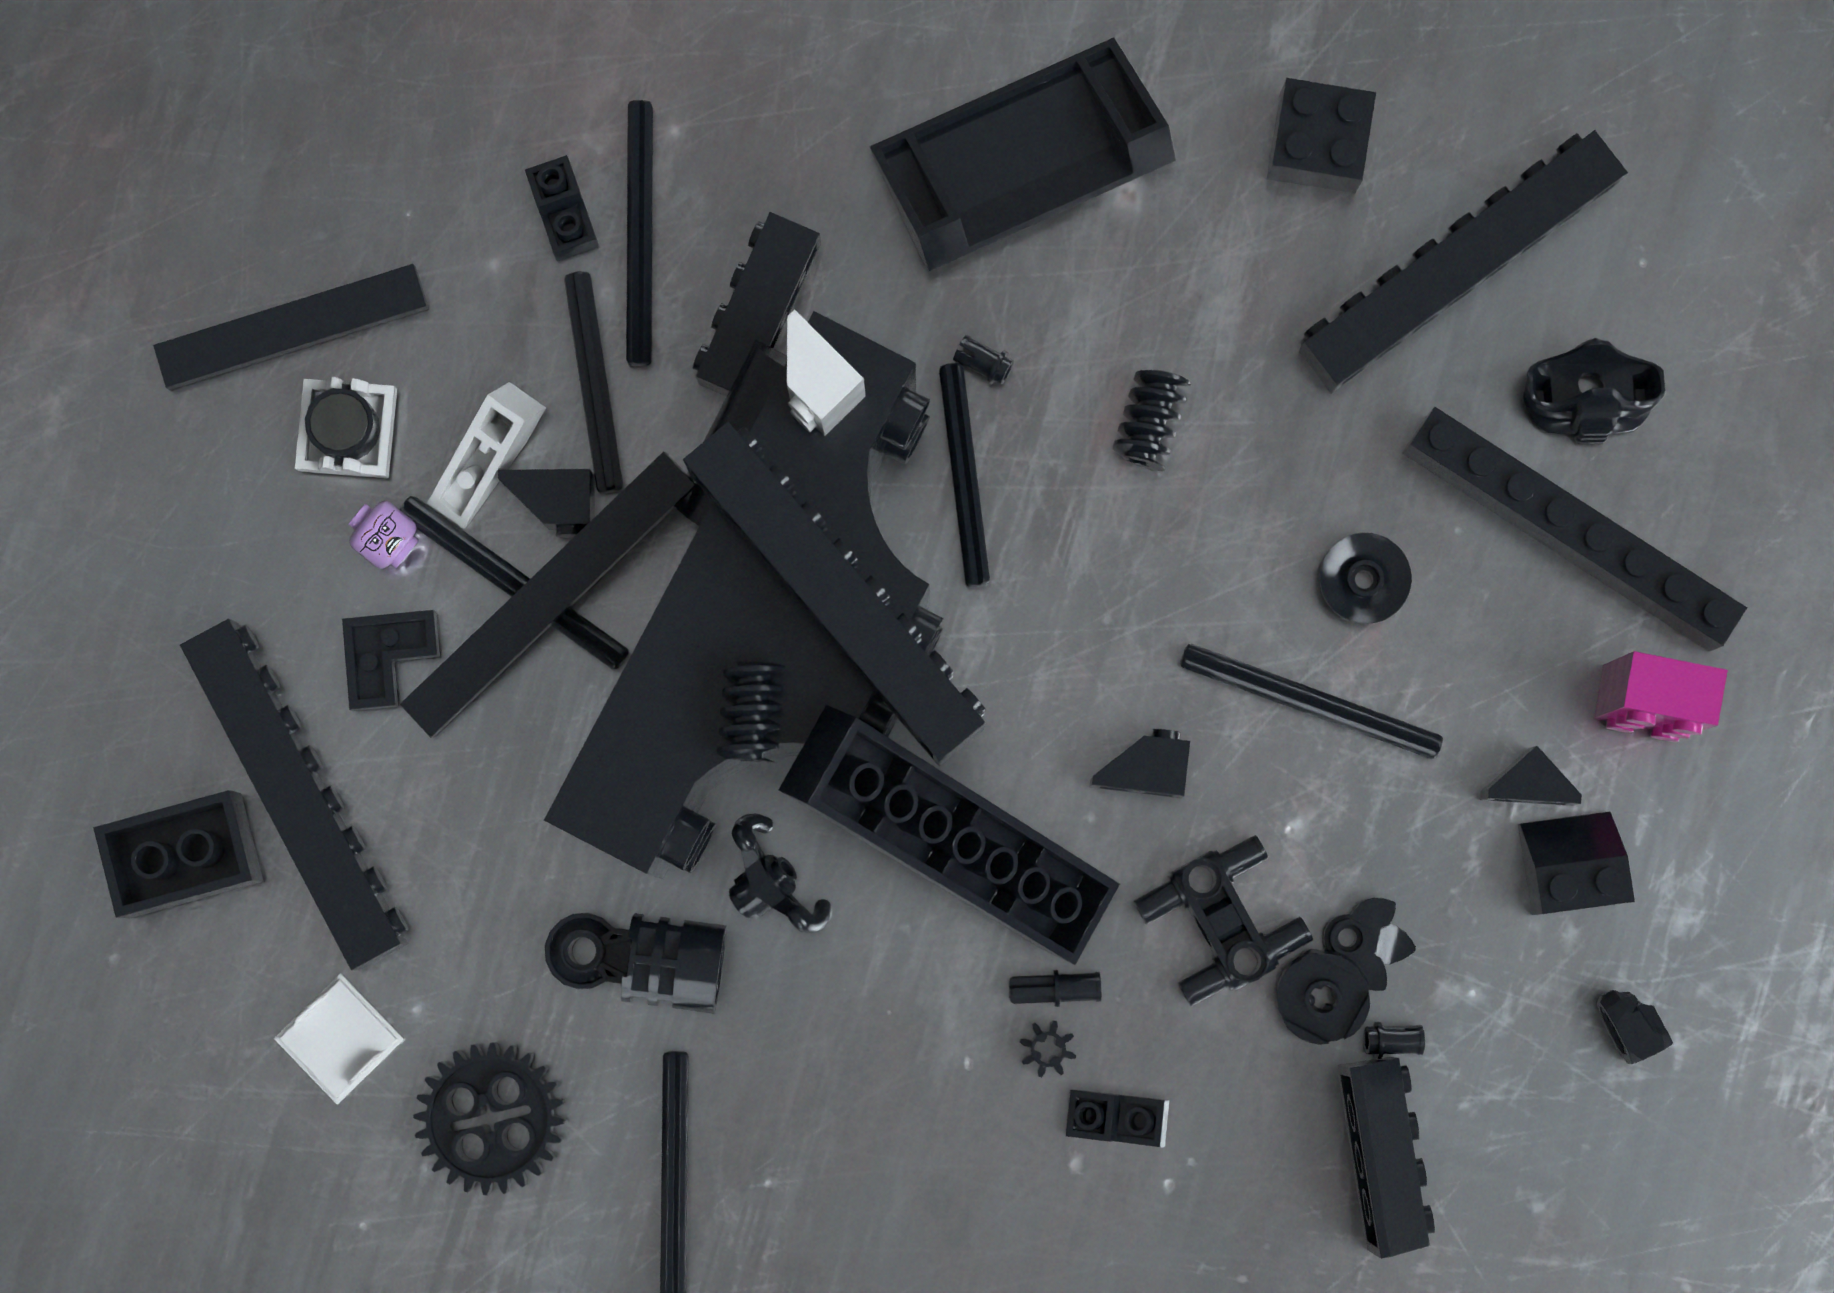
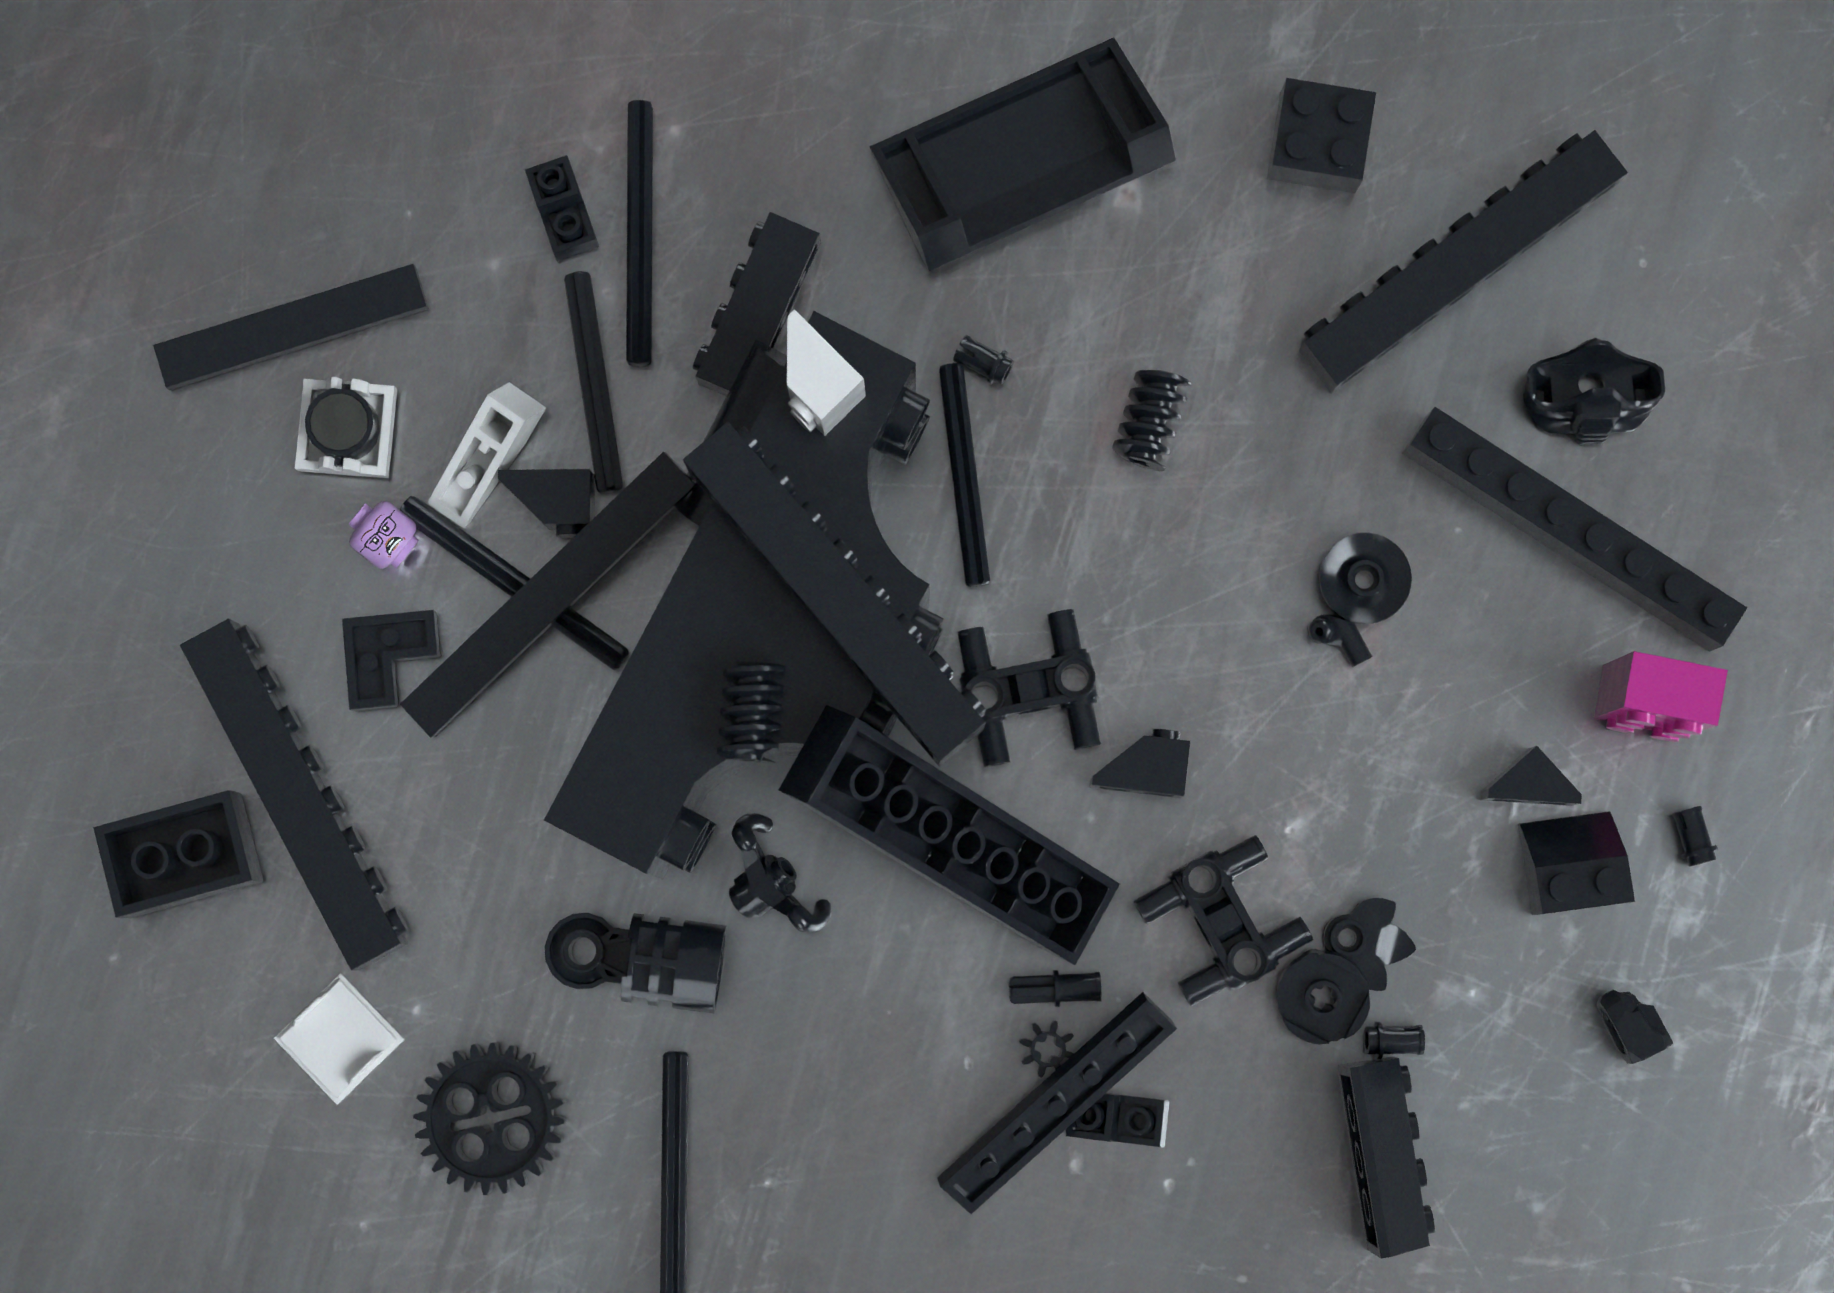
(1032, 686): none -> black piece
(1056, 1103): none -> black plate
(1311, 701): black axle -> none
(1340, 633): none -> black arm
(1694, 836): none -> black pin

